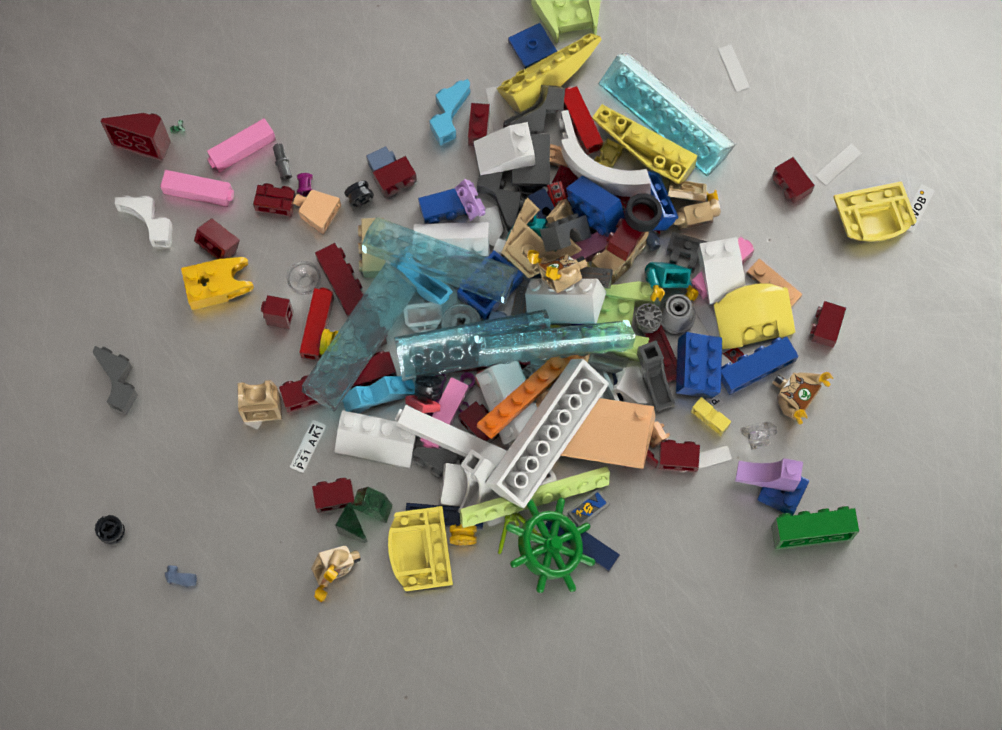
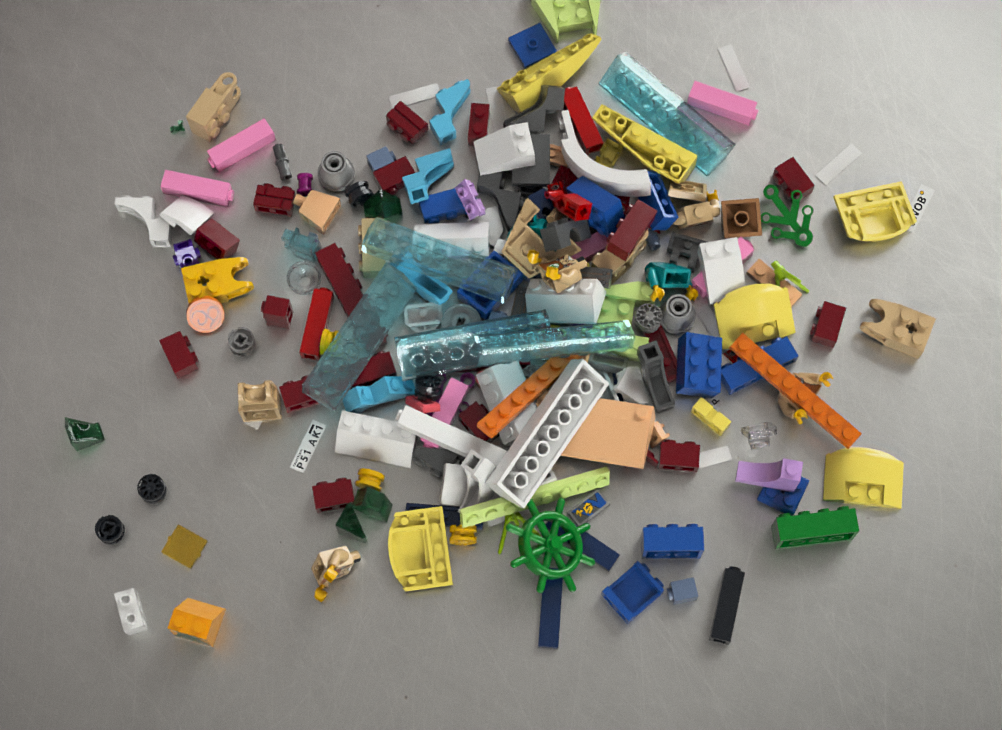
(83, 433): none -> clear green slope
(117, 368): dark grey arch -> none
(130, 611): none -> white brick
(138, 133): dark red slope -> none
(152, 488): none -> black wheel
(178, 354): none -> dark red brick
(182, 579): sand blue arm -> none
(184, 546): none -> clear yellow piece
(186, 254): none -> dark purple brick
(187, 214): none -> white slope
(196, 621): none -> light orange slope
(205, 314): none -> tile
(213, 108): none -> tan brick
(241, 341): none -> light grey wheel
(301, 245): none -> clear light blue hips
(335, 178): none -> light grey piece
(369, 478): none -> yellow wheel
(382, 205): none -> clear green slope
(406, 122): none -> dark red brick
(415, 95): none -> white sticker
(429, 170): none -> medium azure arch
(550, 613): none -> dark blue tile
(570, 204): none -> red piece
(633, 592): none -> blue panel
(646, 199): black tyre -> none
(672, 542): none -> blue brick
(682, 591): none -> sand blue brick
(722, 103): none -> bright pink brick
(727, 605): none -> black brick
(741, 218): none -> medium nougat slope
(781, 274): none -> lime plant
(789, 218): none -> green plant
(795, 391): none -> orange plate
(863, 478): none -> light yellow slope
(895, 324): none -> tan brick

